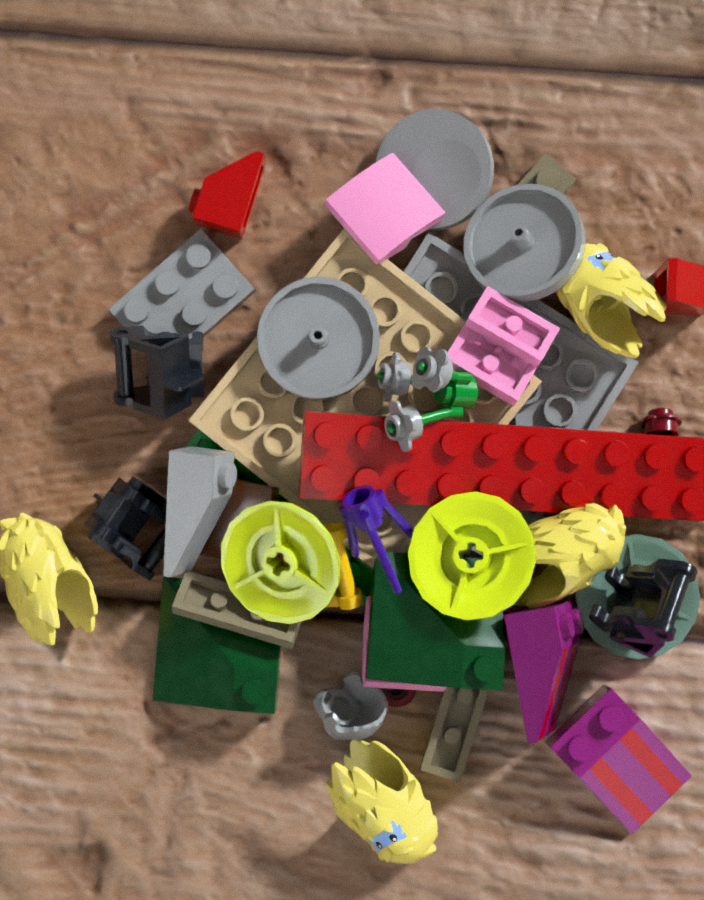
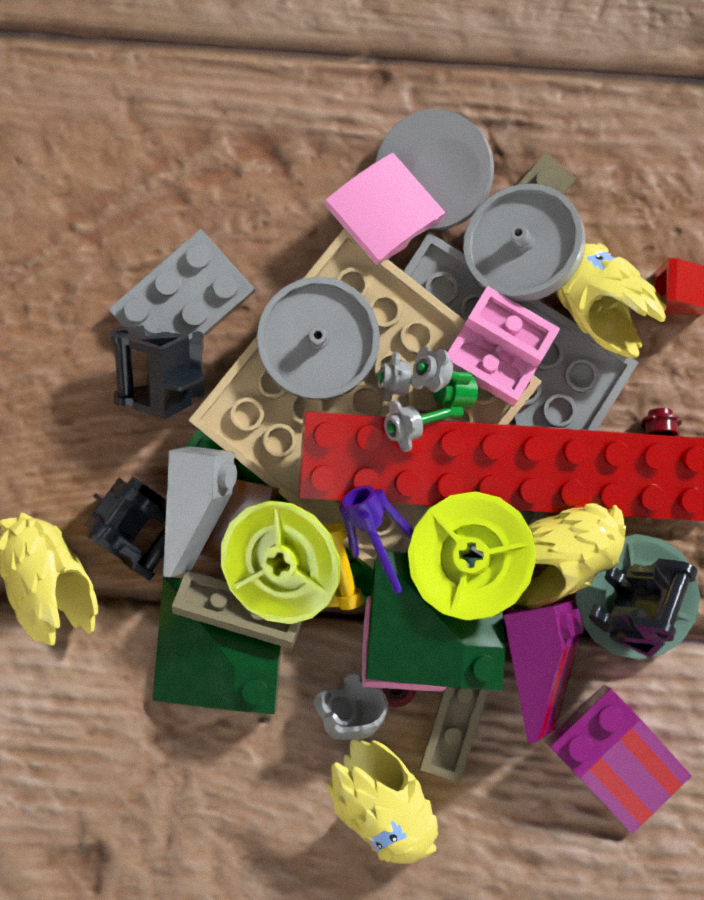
(228, 196): red slope -> none

